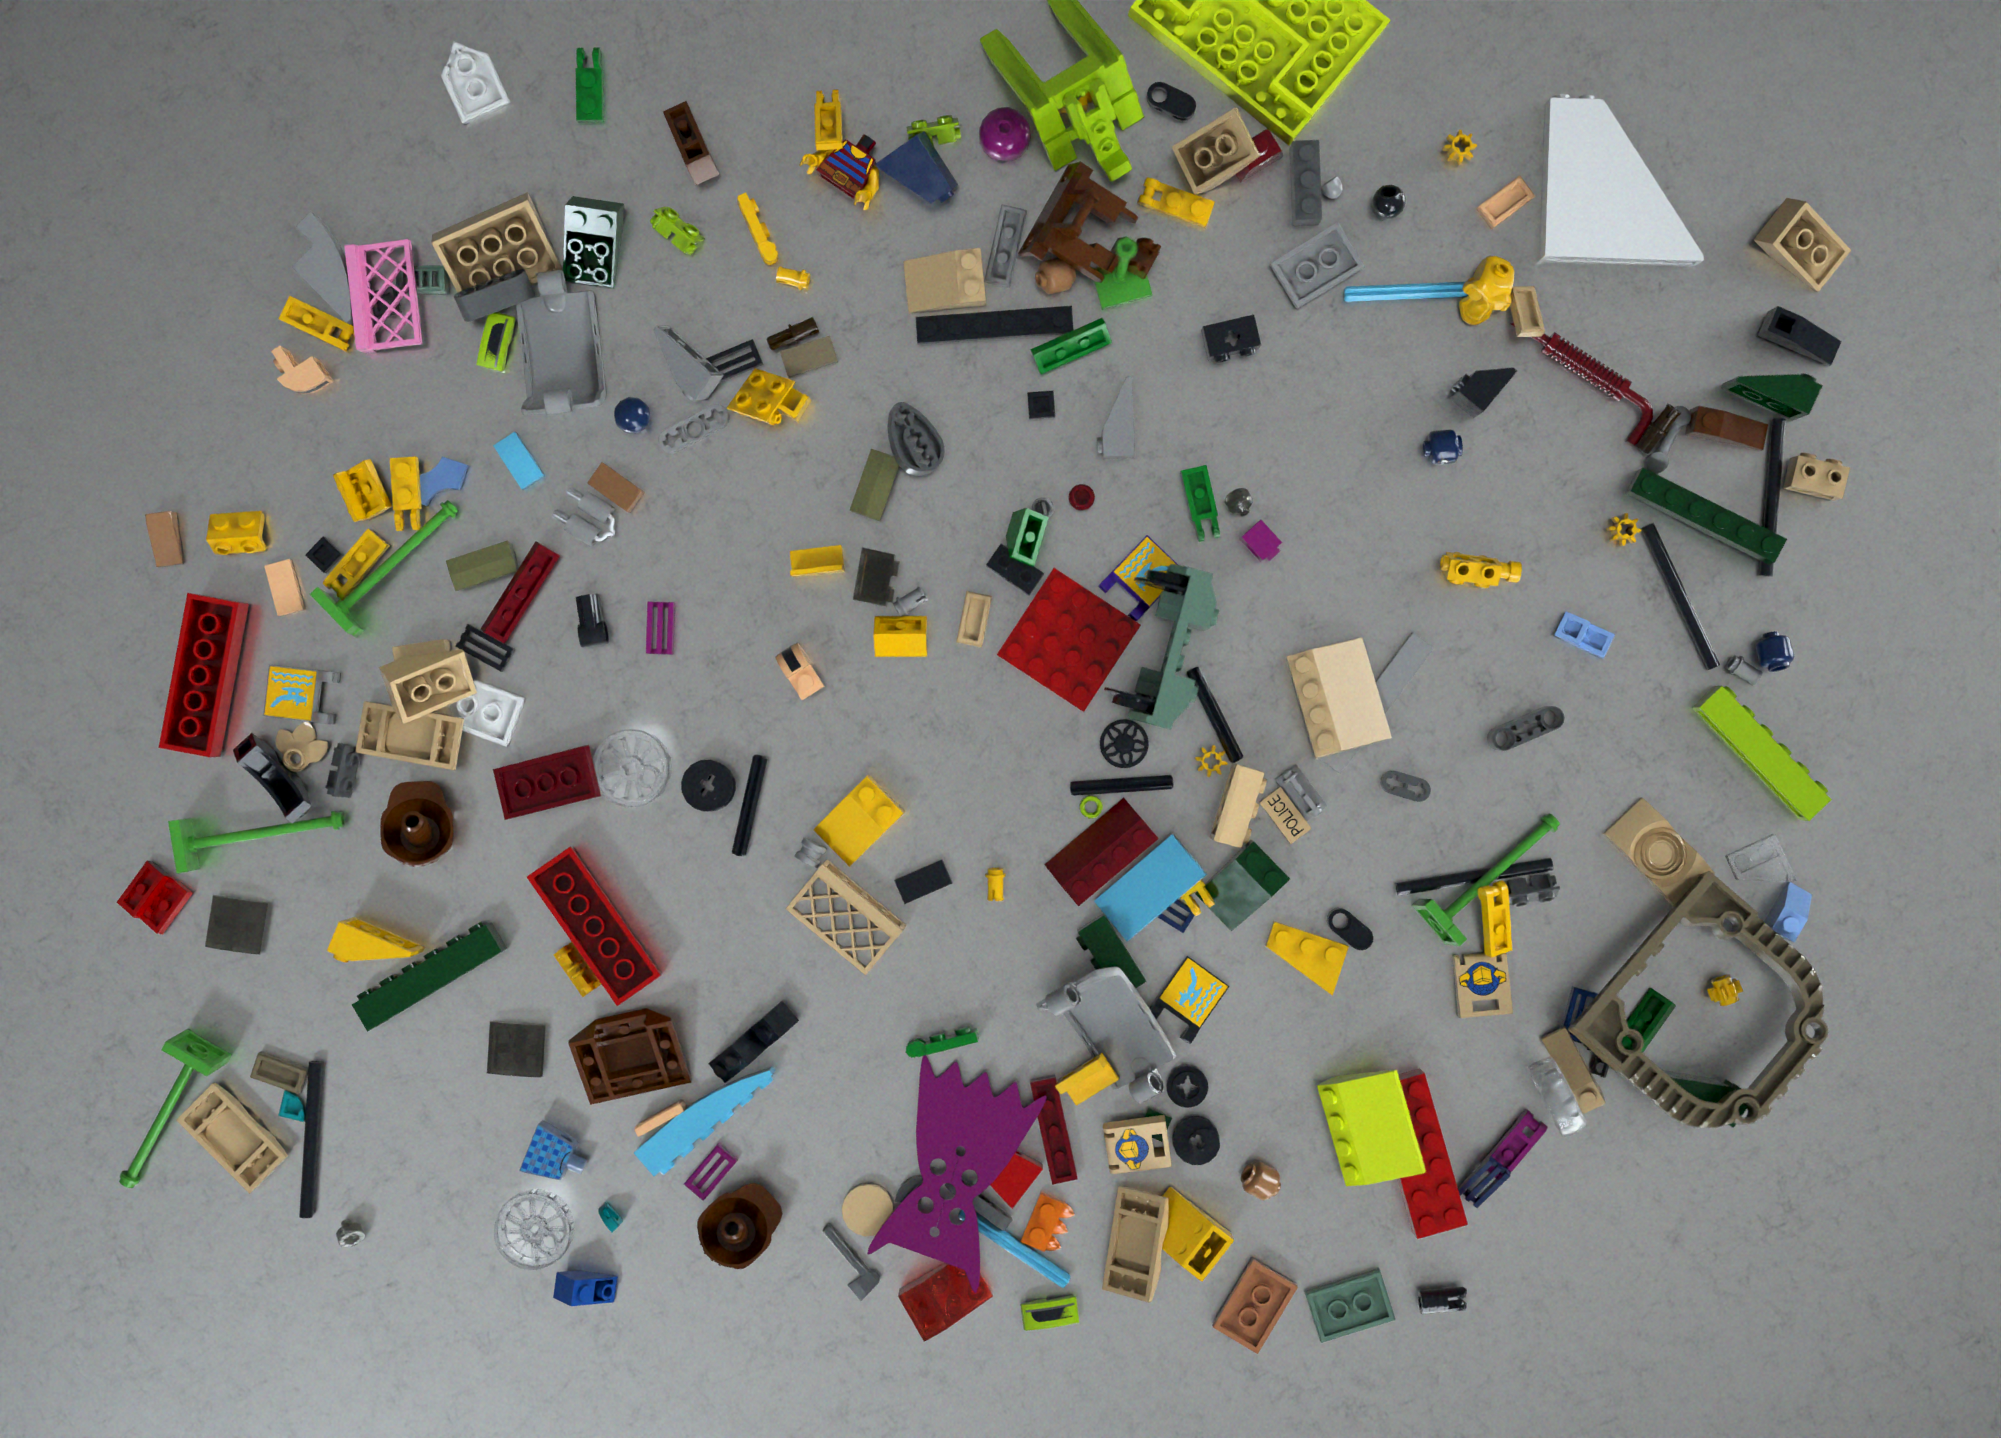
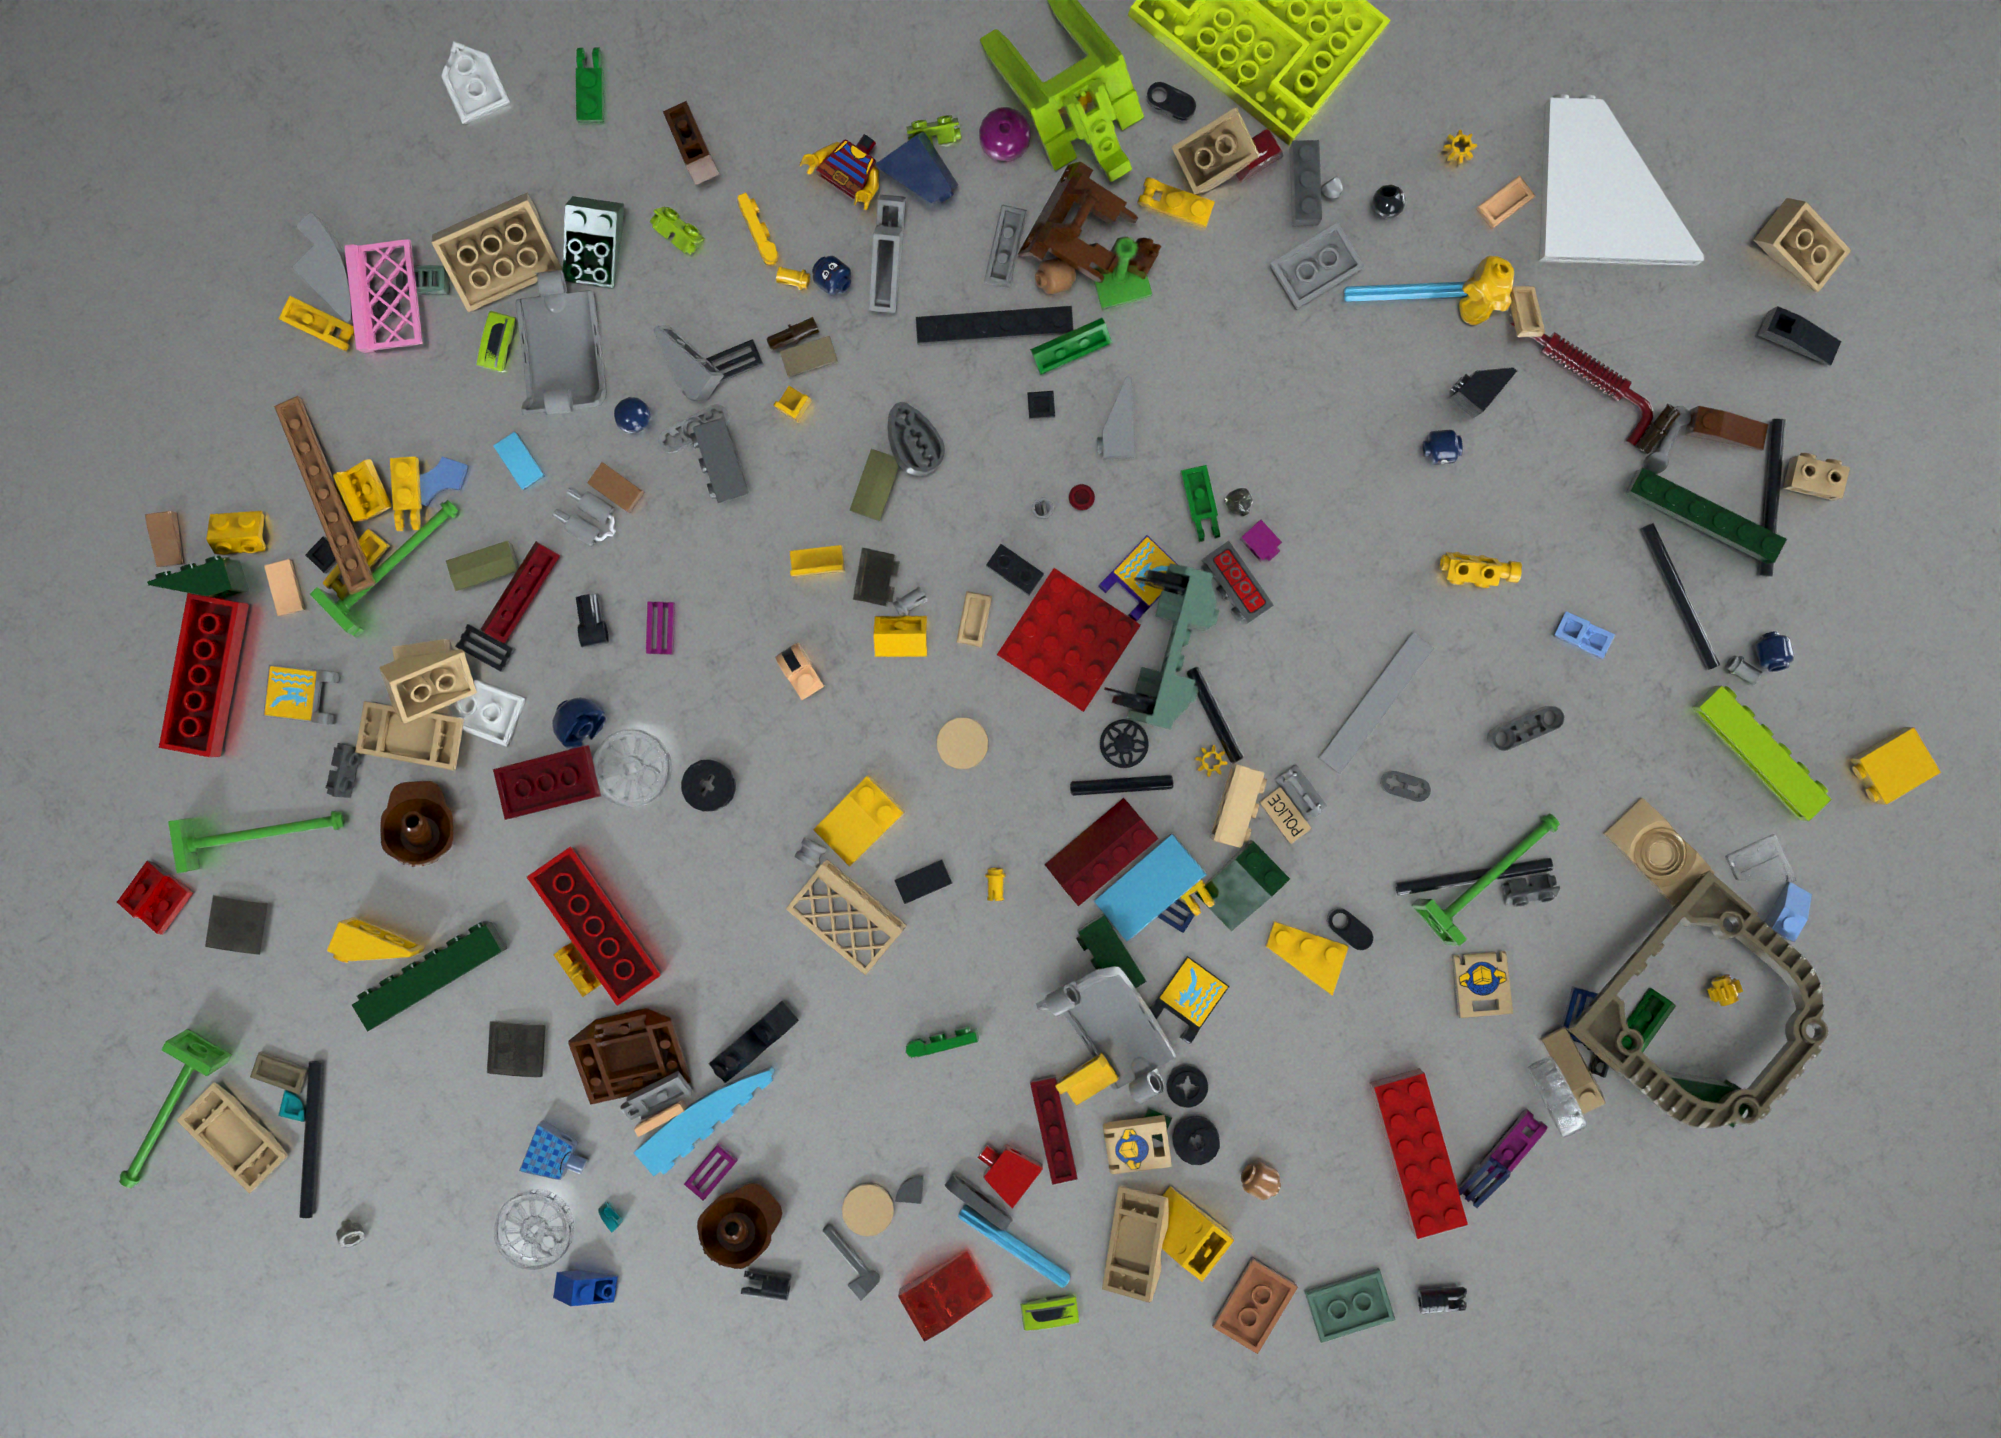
(215, 578): none -> dark green slope
(278, 781): black arch -> none
(300, 742): tan plate -> none
(303, 377): light nougat brick -> none
(325, 495): none -> medium nougat tile
(494, 295): dark grey beam -> none
(576, 721): none -> dark blue cylinder
(656, 1096): none -> light grey hinge
(719, 460): none -> dark grey brick
(749, 805): black axle -> none
(761, 396): yellow hinge -> none
(772, 1287): none -> black hinge
(828, 122): yellow hinge -> none
(831, 275): none -> dark blue head
(887, 253): none -> light grey slope
(945, 281): tan slope -> none
(962, 743): none -> tan tile
(988, 1131): magenta piece -> none
(1025, 535): green slope -> none
(1045, 1222): orange plate -> none
(1098, 810): lime axle -> none
(1236, 583): none -> brick
(1242, 328): black brick -> none
(1338, 697): tan slope -> none
(1371, 1127): neon yellow slope -> none
(1496, 918): yellow plate -> none
(1617, 527): yellow gear -> none
(1782, 394): dark green slope -> none
(1895, 766): none -> yellow brick

